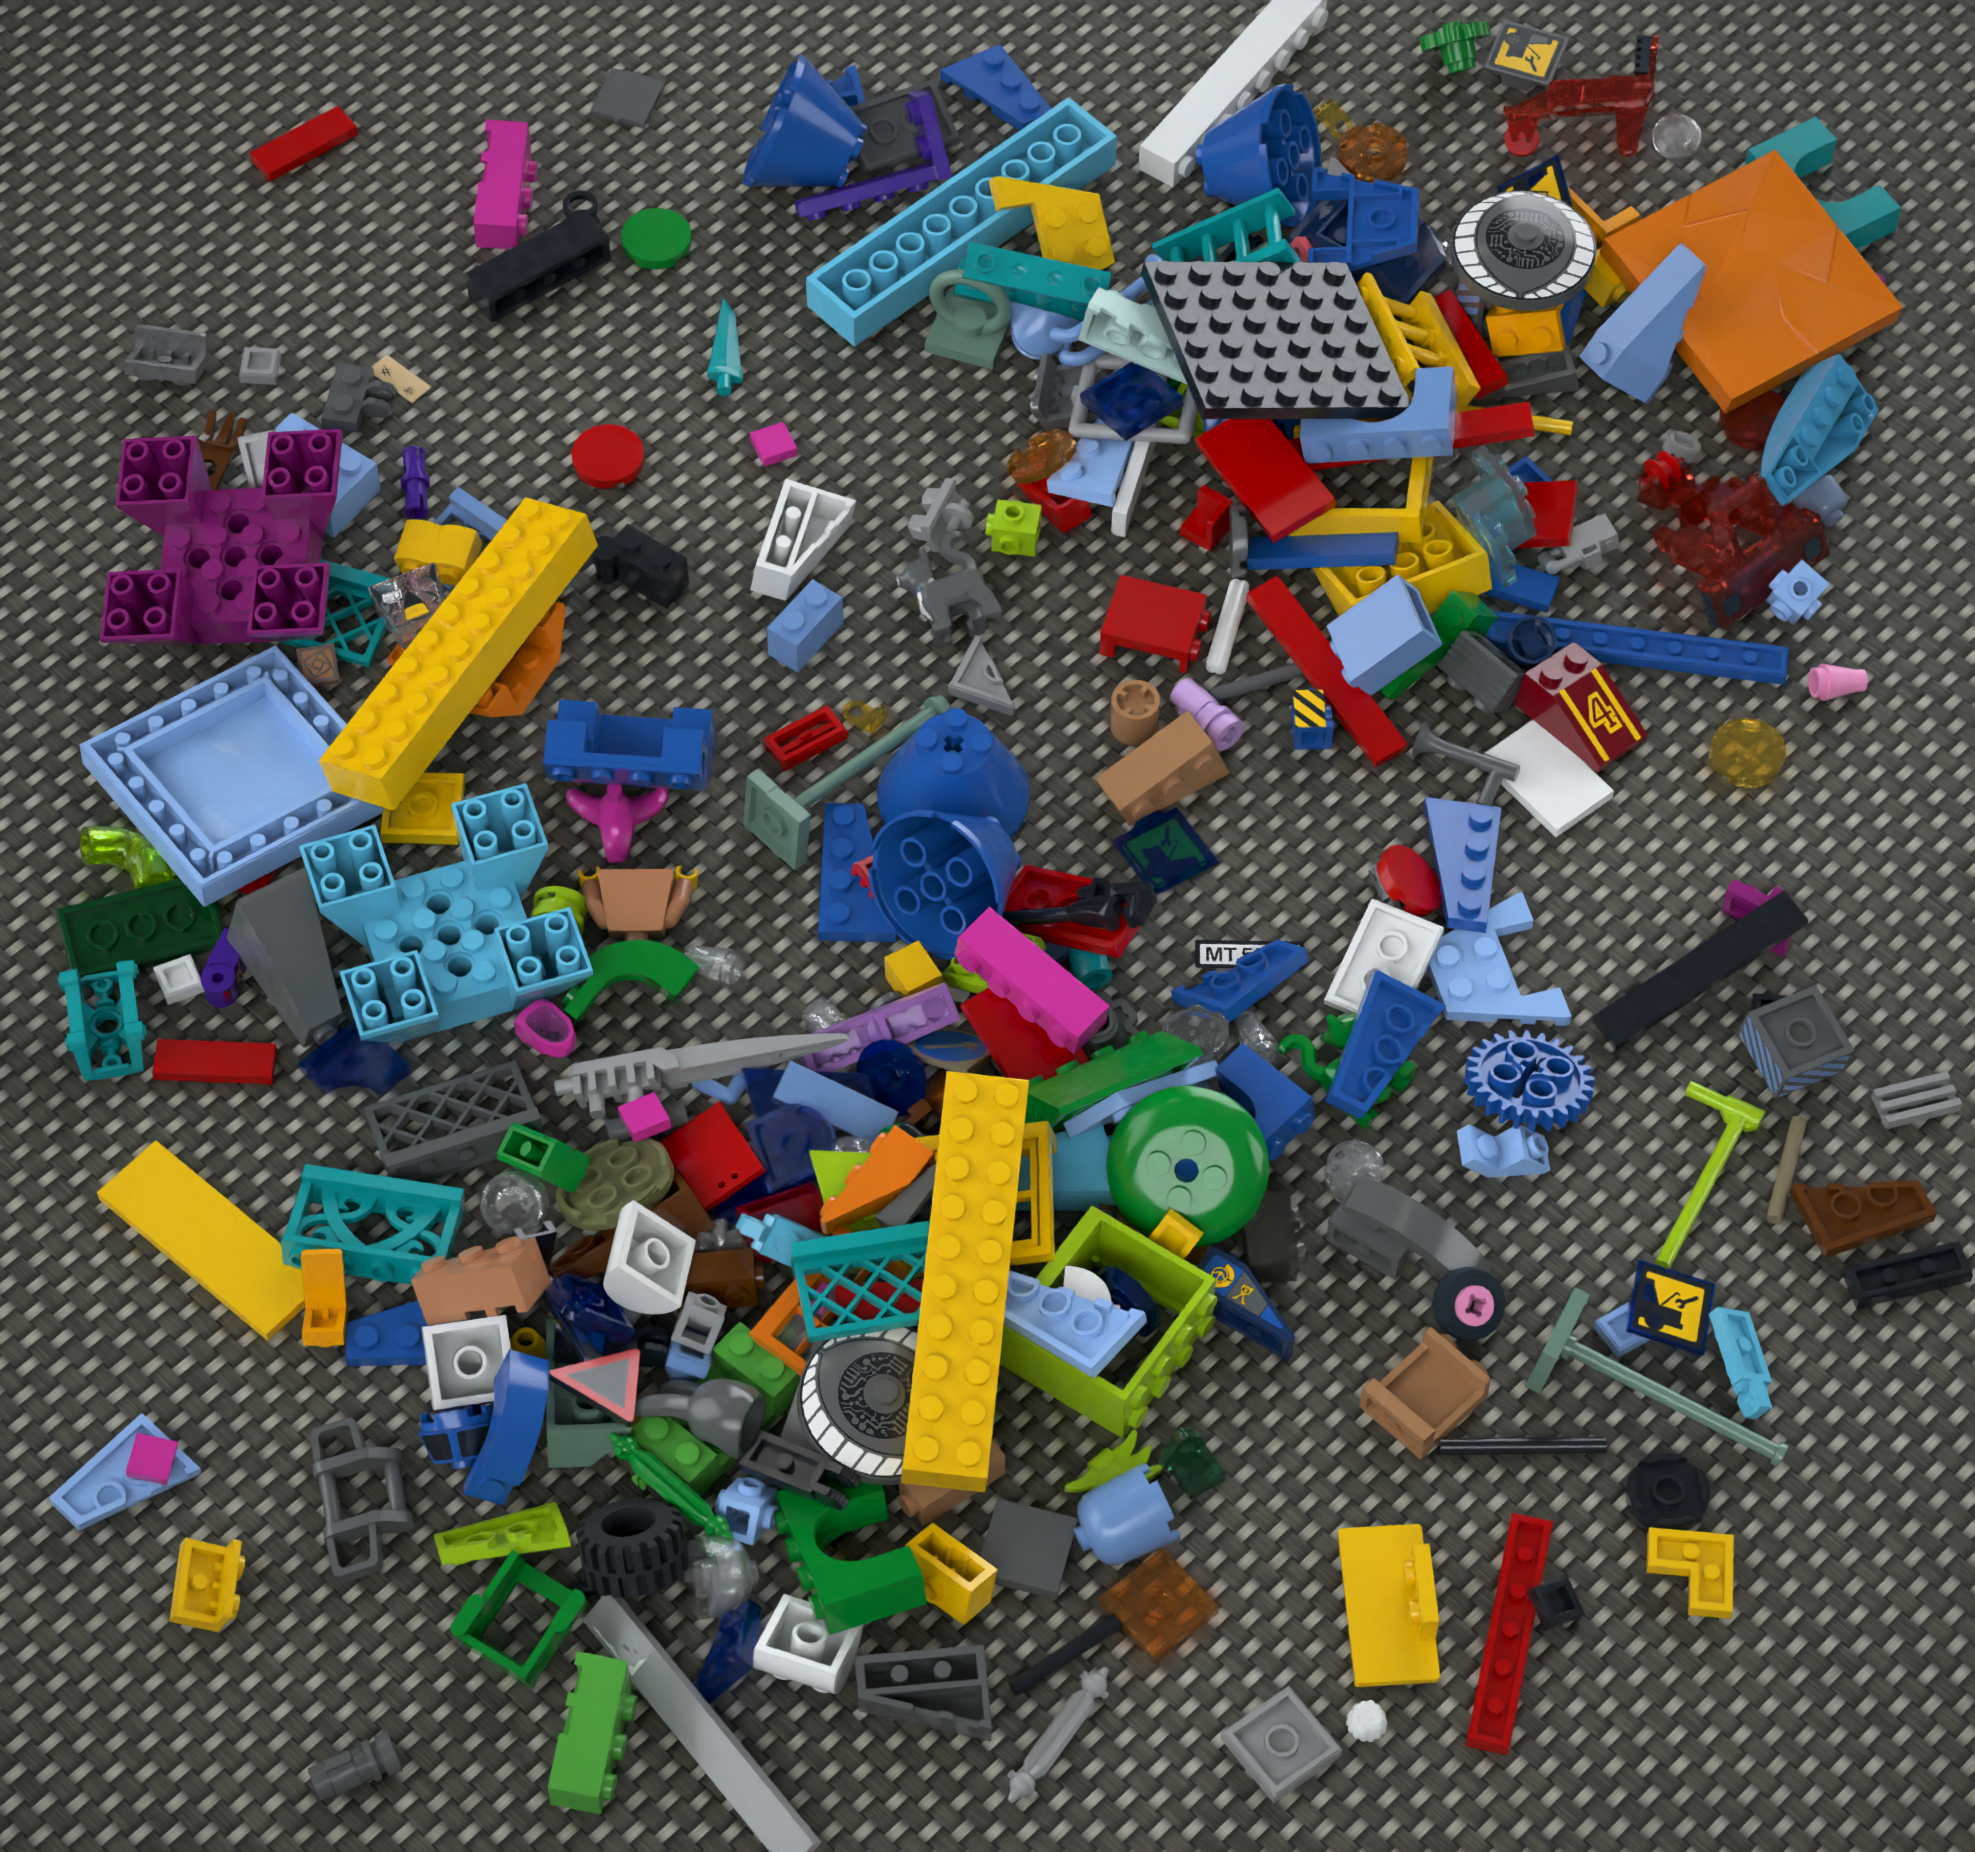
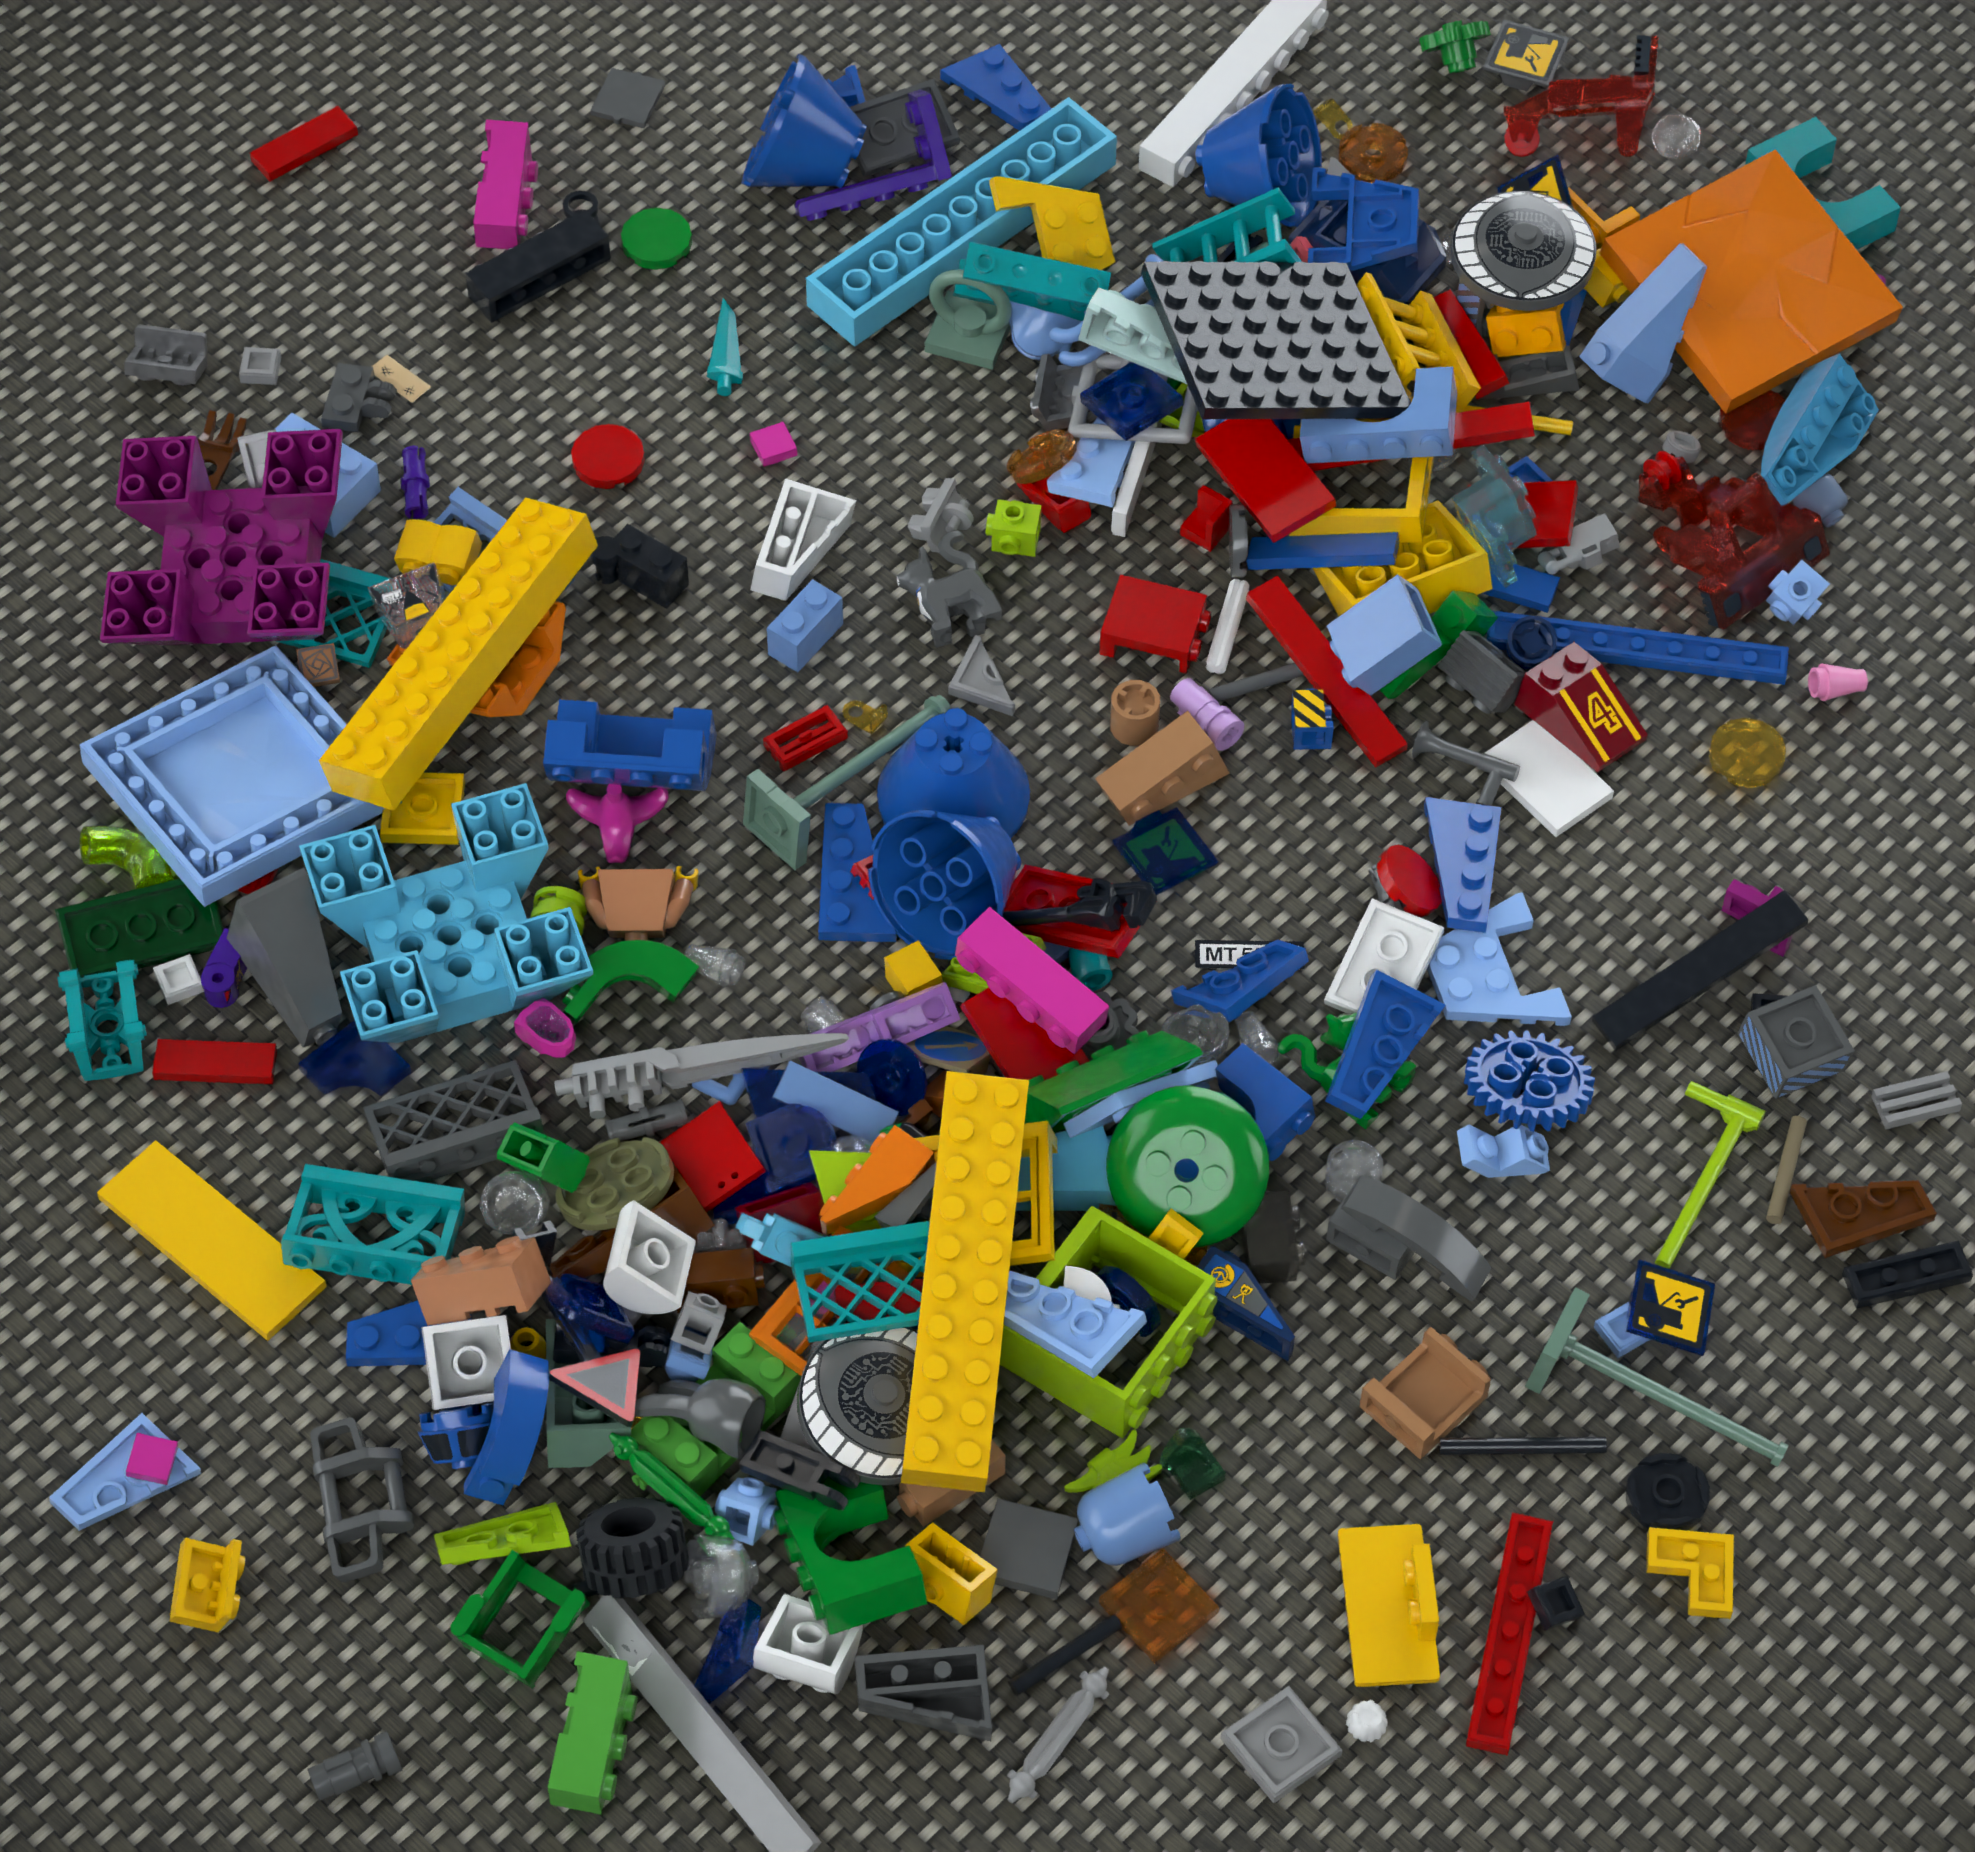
(324, 1298): light orange bracket -> none
(644, 1117): dark pink tile -> none
(1454, 1298): black wheel -> none
(1743, 1360): medium azure hinge -> none

